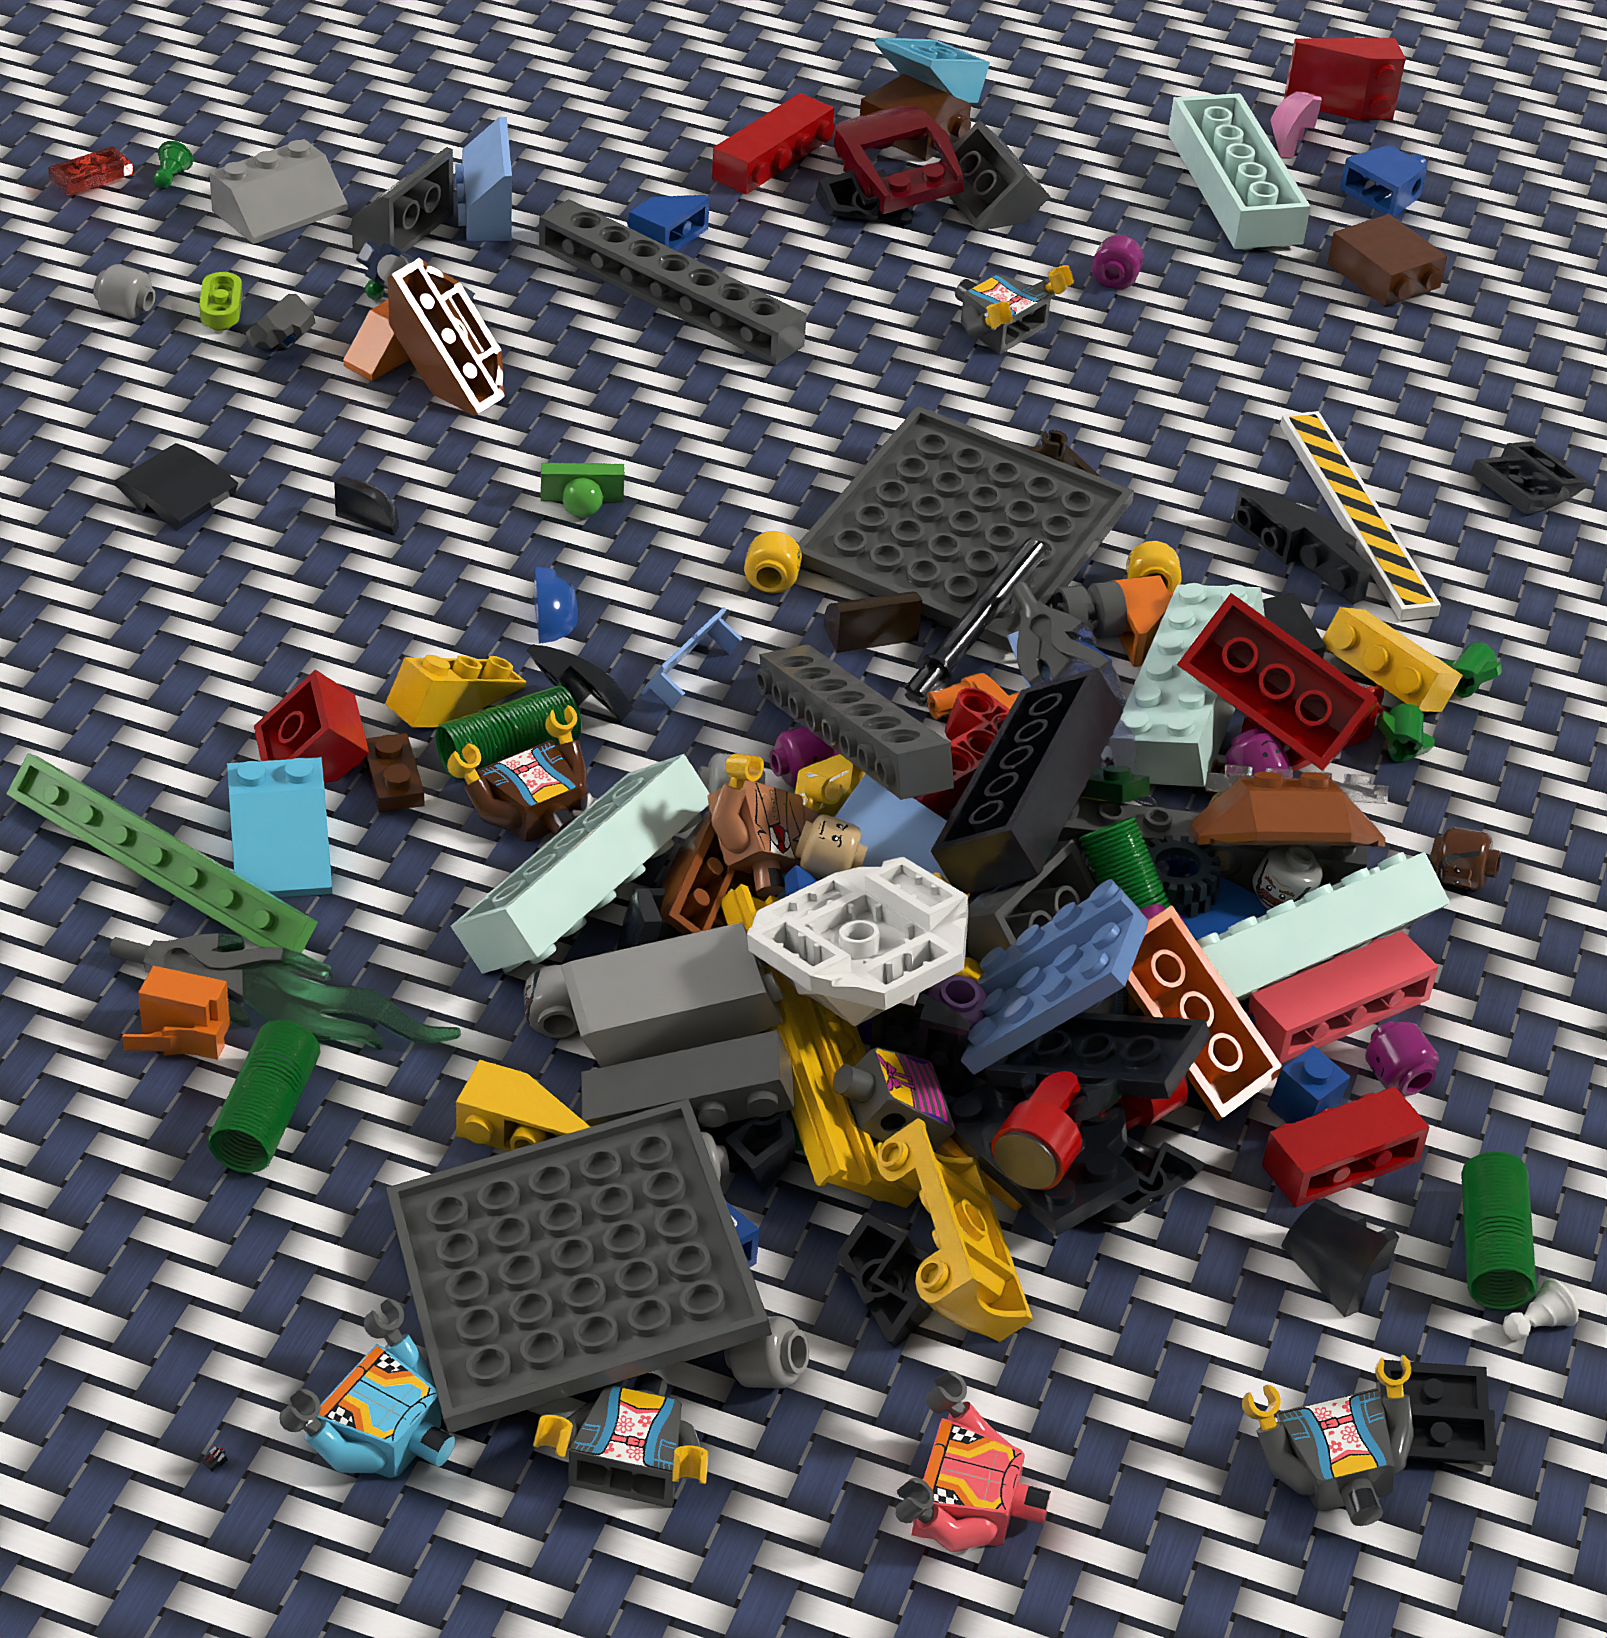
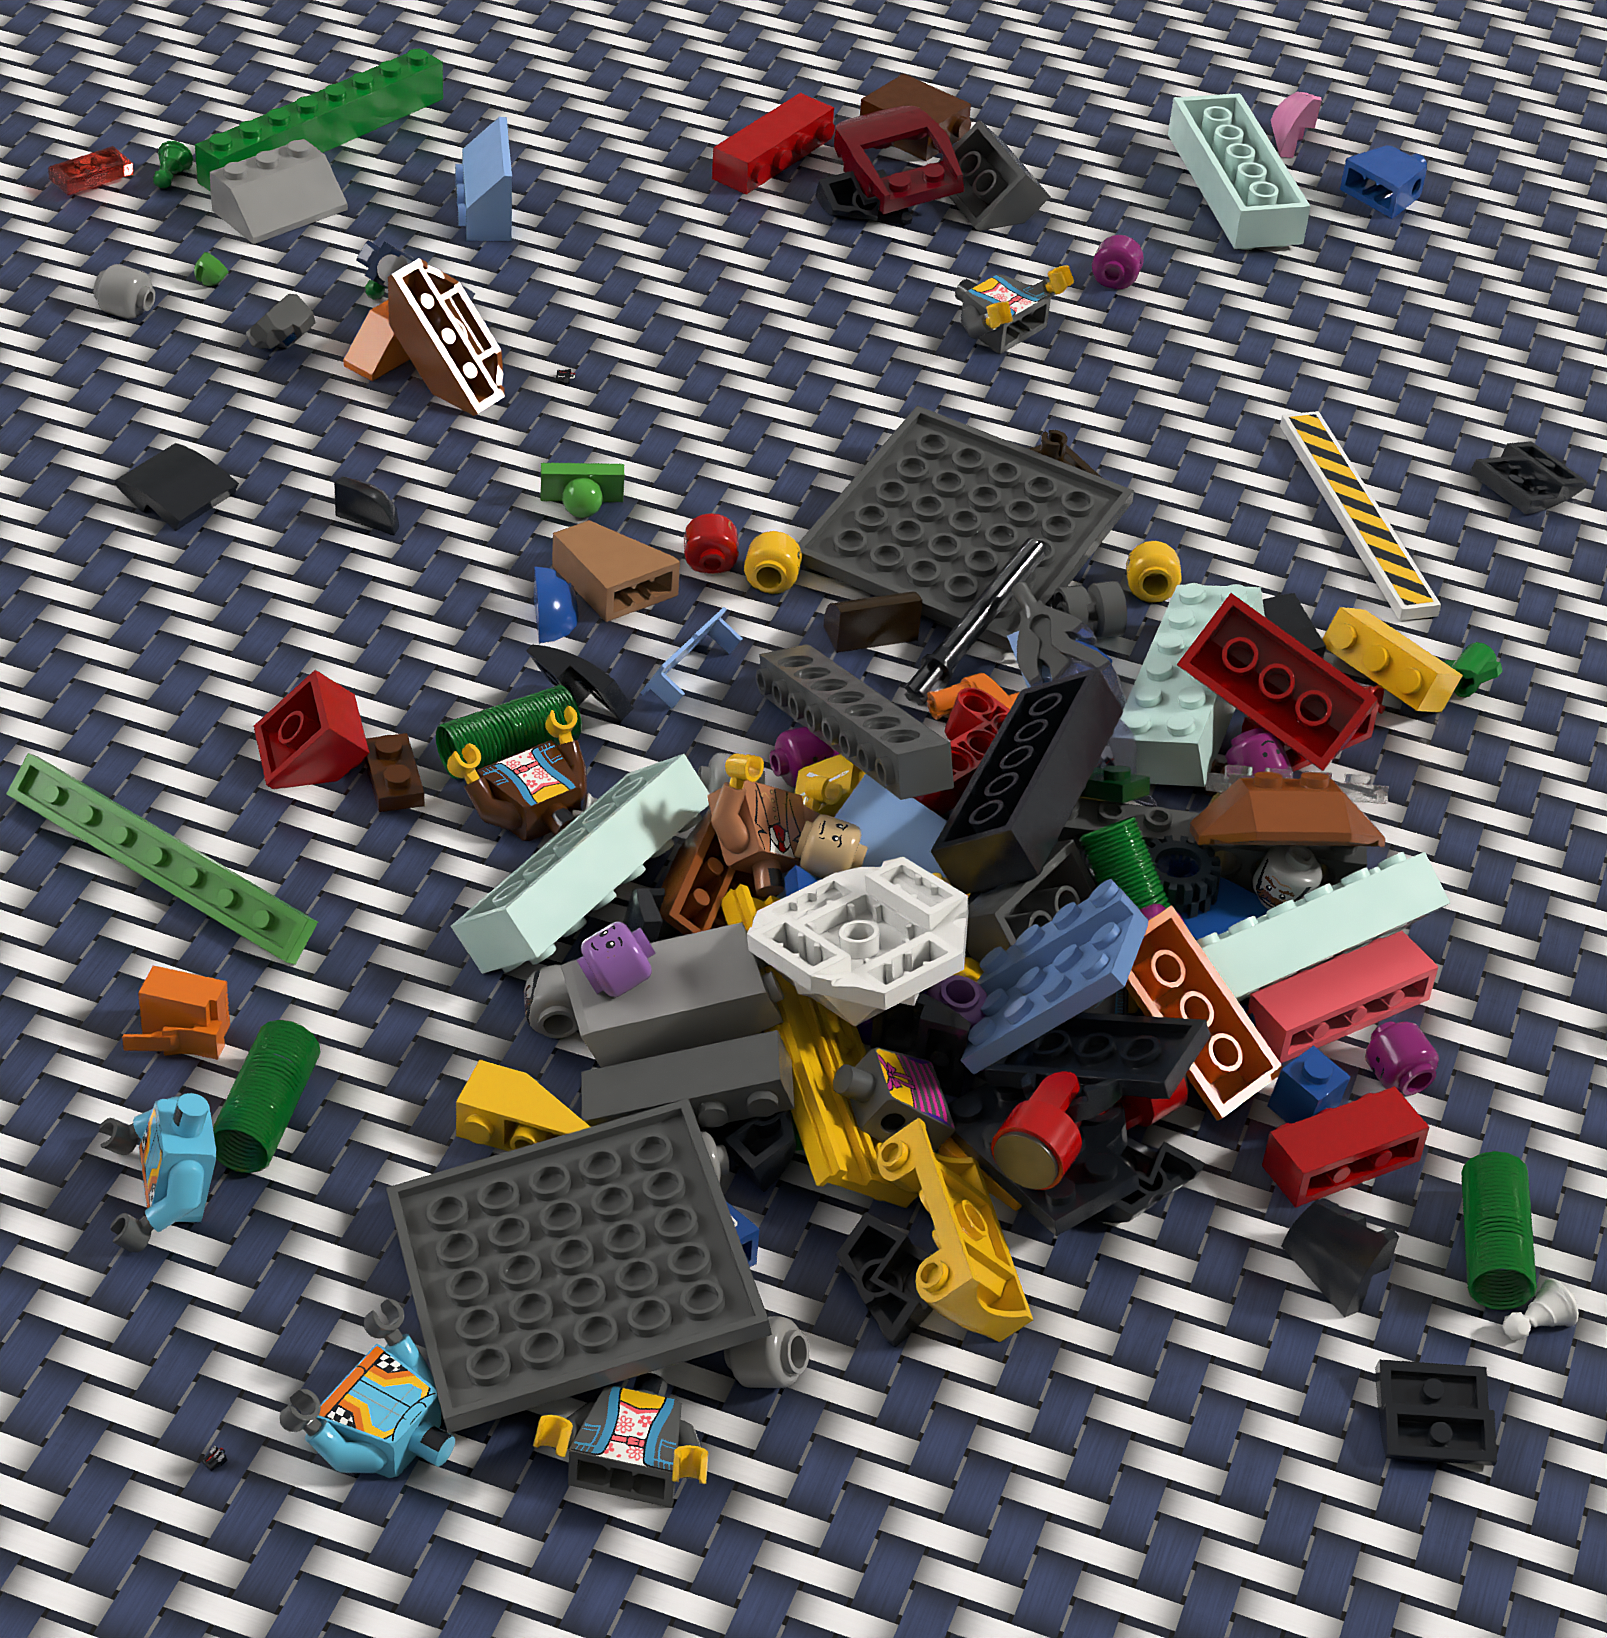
(175, 1163): none -> medium azure torso
(209, 270): none -> bright green hinge
(220, 300): lime plate -> none
(267, 986): clear green piece -> none
(280, 826): medium azure slope -> none
(332, 114): none -> green brick
(409, 207): dark grey slope -> none
(444, 689): yellow slope -> none
(565, 376): none -> black piece
(613, 570): none -> medium nougat slope
(616, 959): none -> medium lavender head
(671, 219): blue slope -> none
(673, 281): dark grey brick -> none
(711, 540): none -> red head
(937, 65): medium azure slope -> none
(969, 1478): torso -> none
(1146, 605): orange slope -> none
(1303, 535): black slope -> none
(1340, 1447): torso -> none
(1349, 74): red slope -> none
(1387, 260): reddish brown brick -> none
(1405, 732): green piece -> none
(1464, 858): reddish brown head -> none

